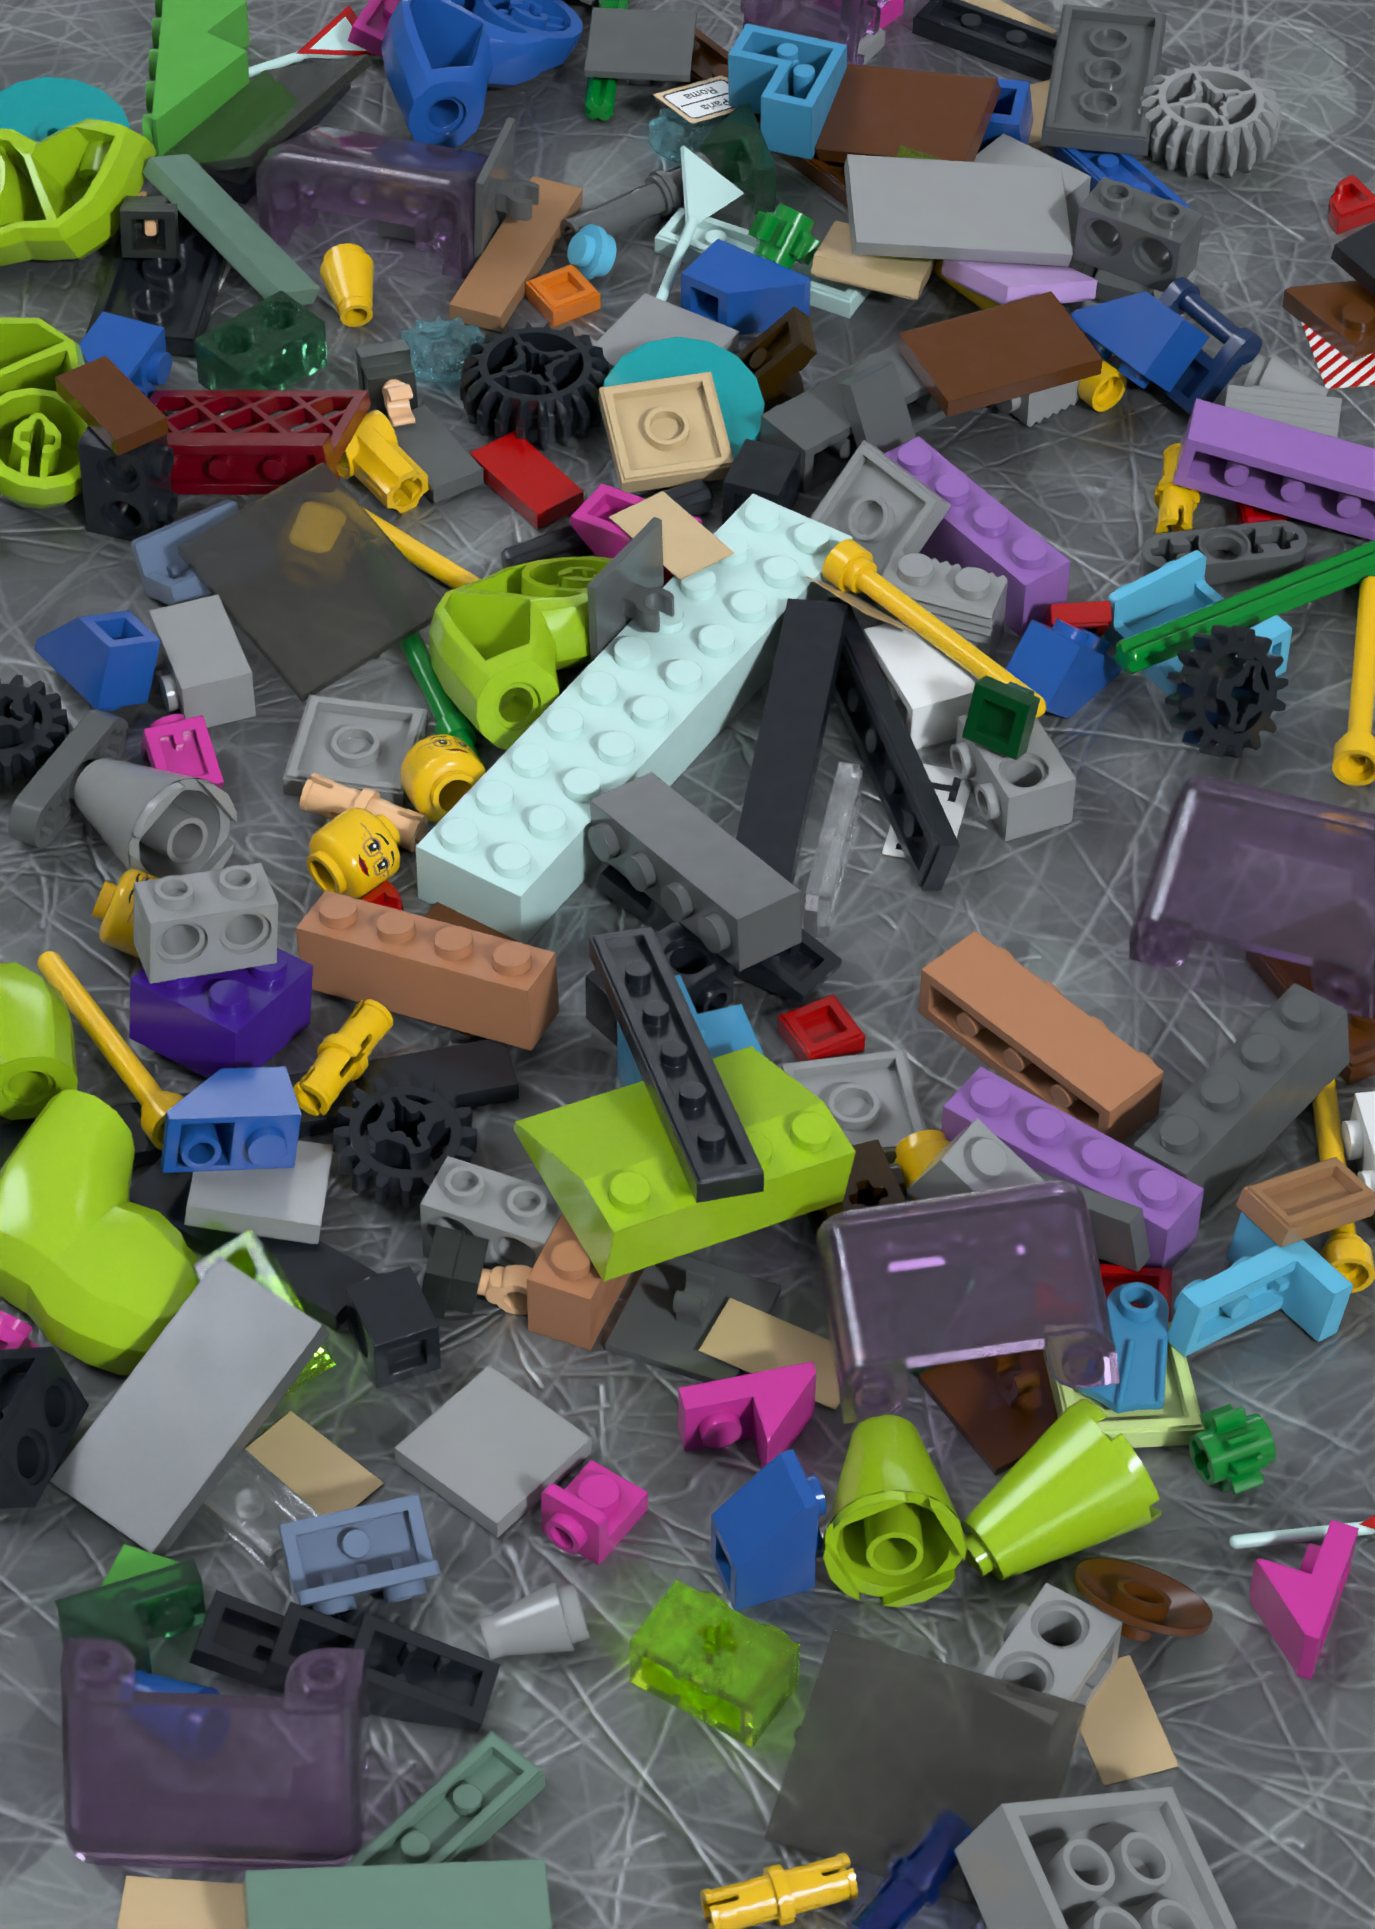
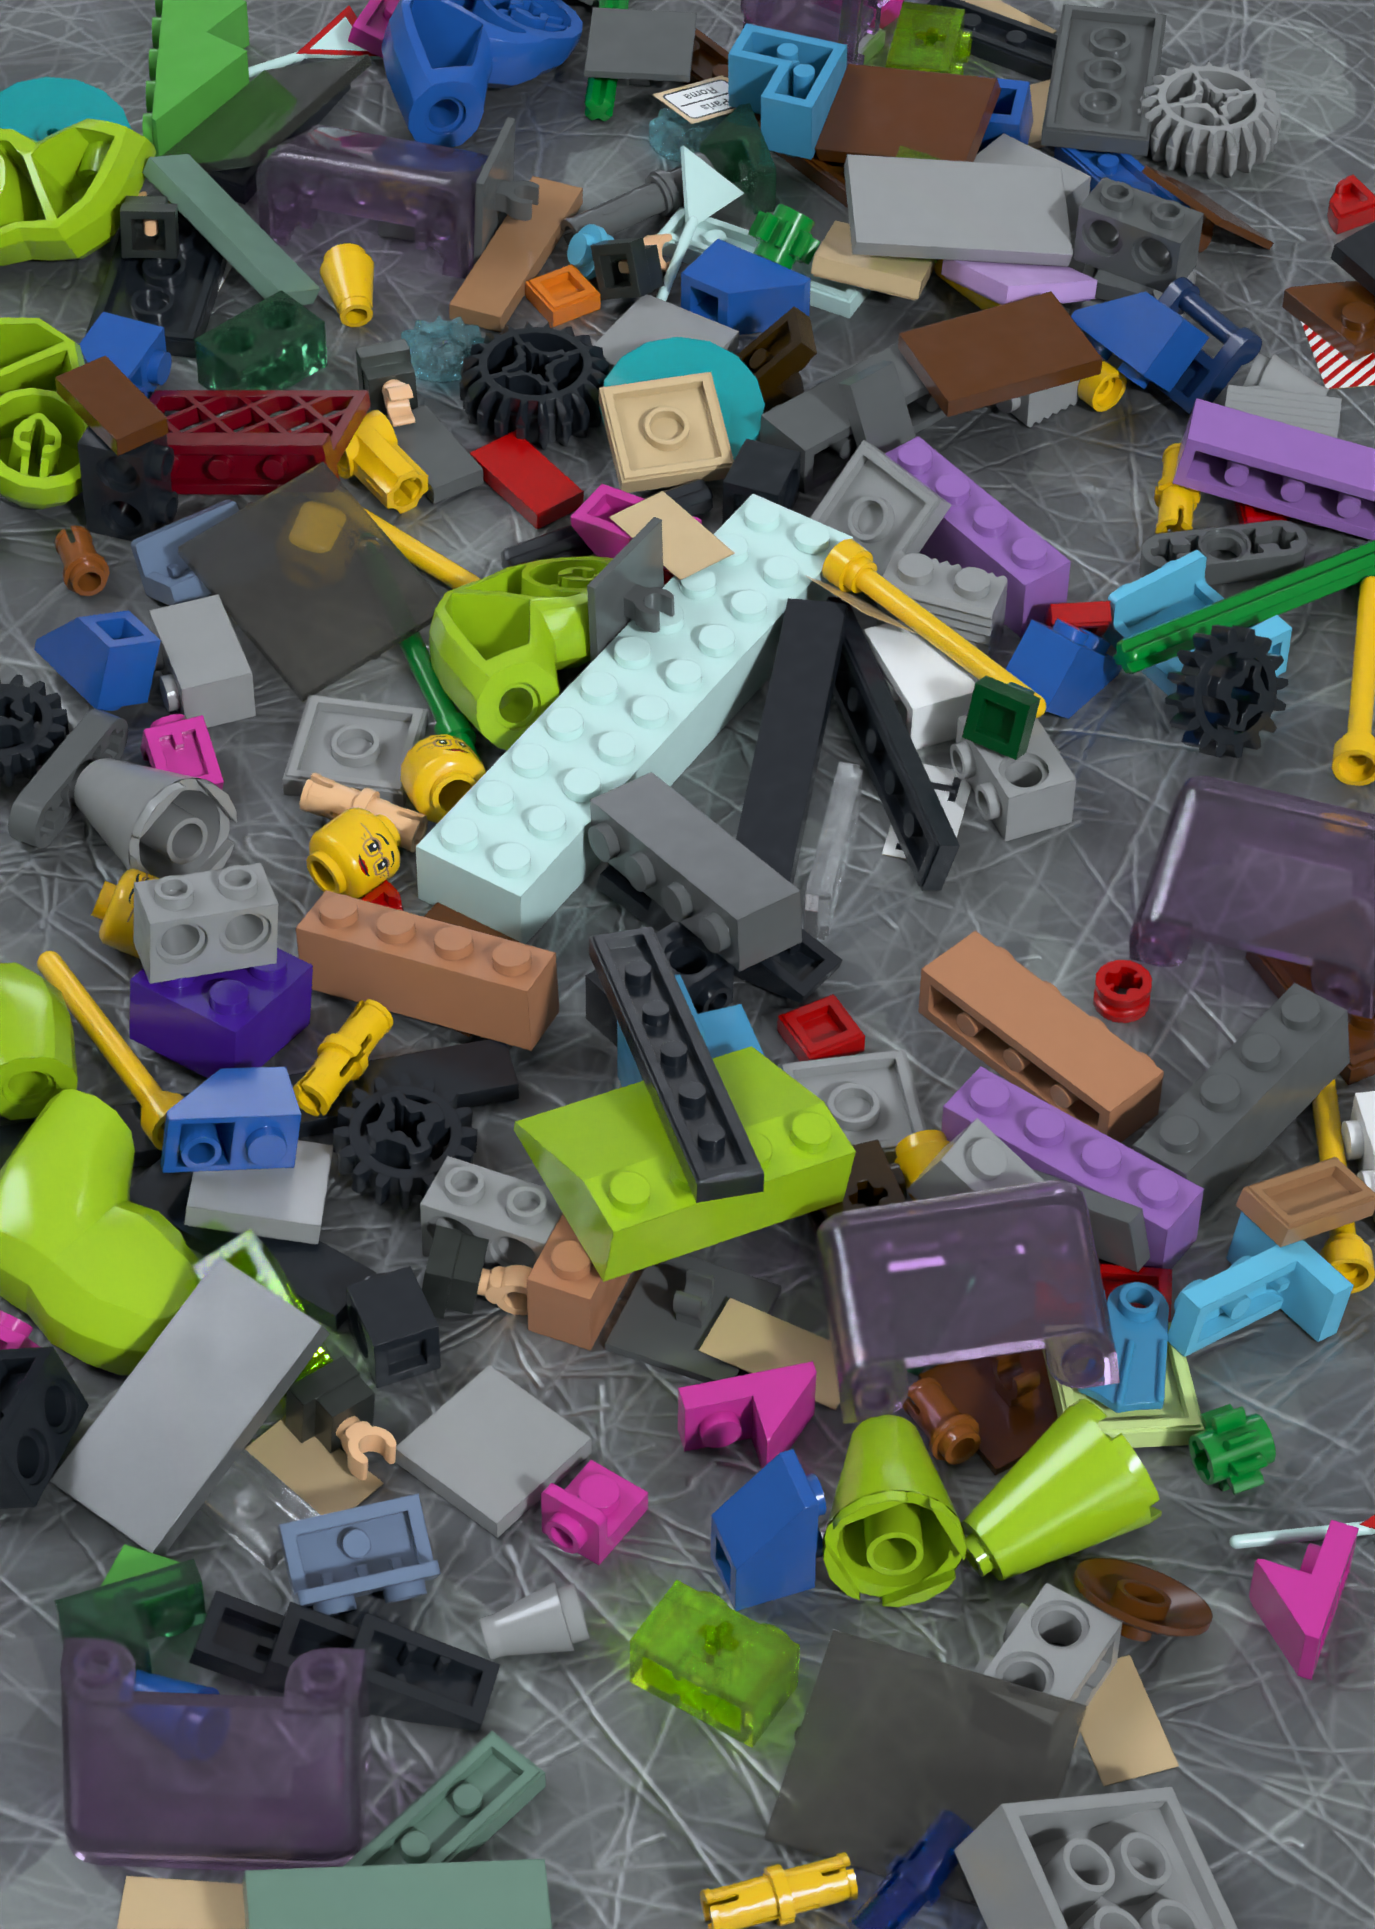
(83, 568): none -> dark orange pin
(339, 1413): none -> pearl dark grey piece
(630, 266): none -> pearl dark grey piece
(930, 39): none -> clear neon green brick
(950, 1433): none -> dark orange pin
(1122, 1007): none -> red bush
(1212, 211): none -> reddish brown piece

